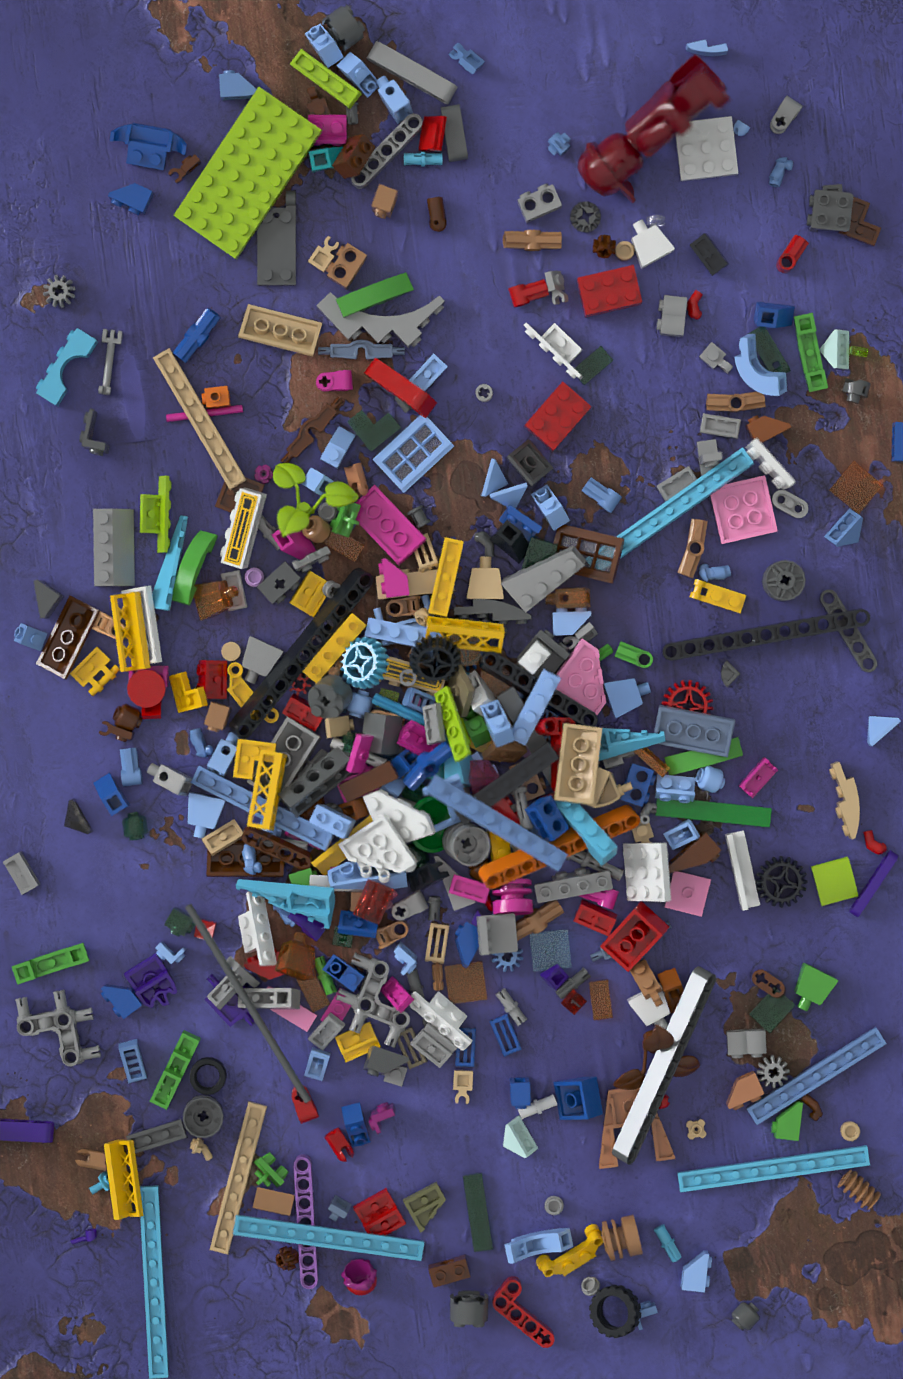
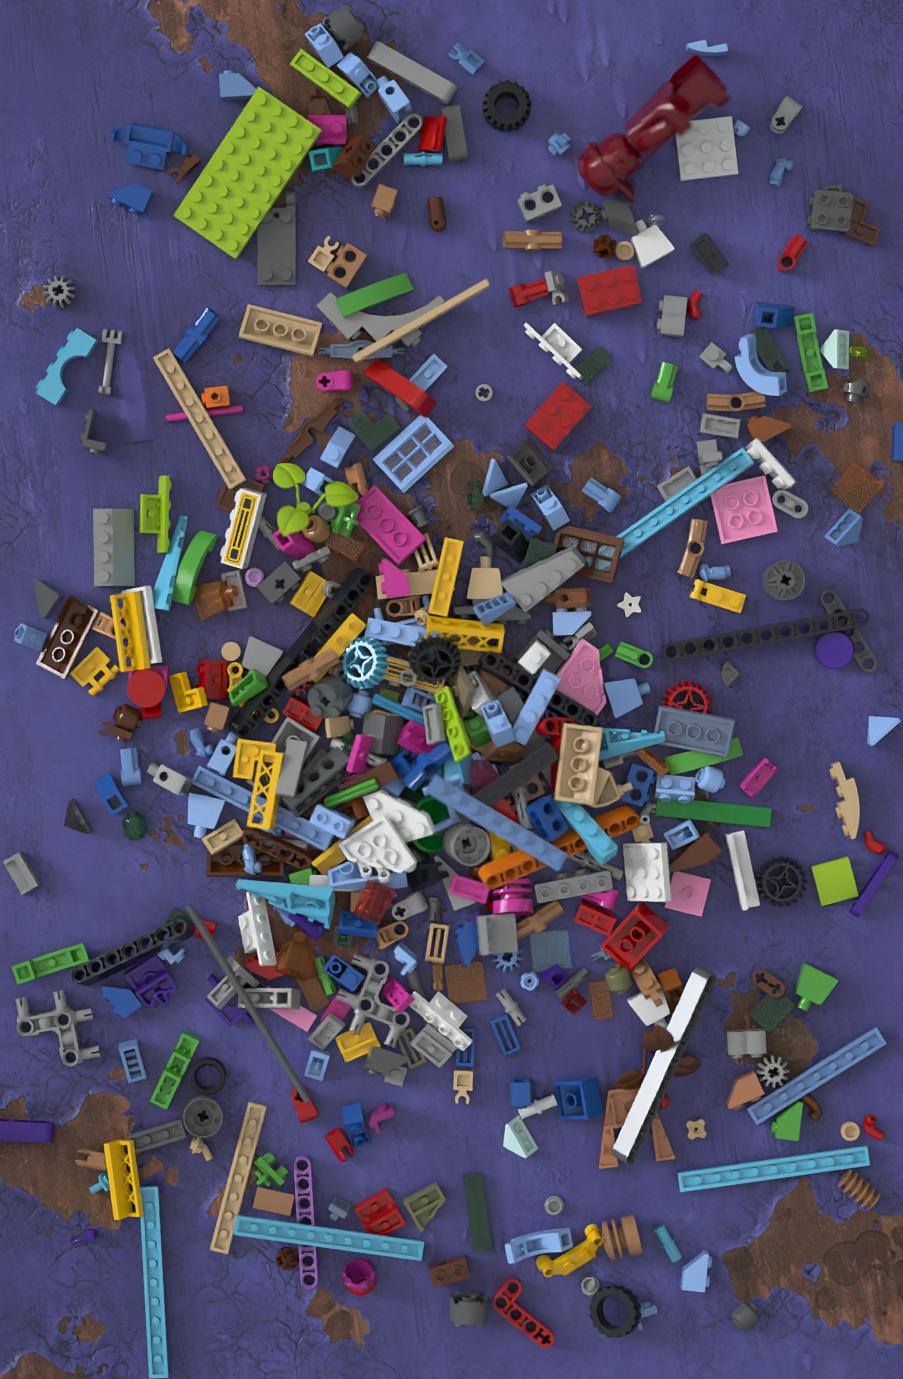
(140, 952): none -> black beam
(248, 687): none -> bright green slope
(291, 768): none -> light grey tile
(310, 669): none -> medium nougat piece
(351, 793): none -> bright green axle
(421, 321): none -> tan tile
(474, 496): none -> clear green plate
(494, 608): none -> medium blue slope
(506, 122): none -> black tyre
(534, 981): none -> light blue plate
(618, 215): none -> dark grey slope
(618, 979): none -> olive head
(628, 599): none -> white plate
(663, 386): none -> bright green piece
(835, 649): none -> dark purple tile
(870, 1127): none -> red arm

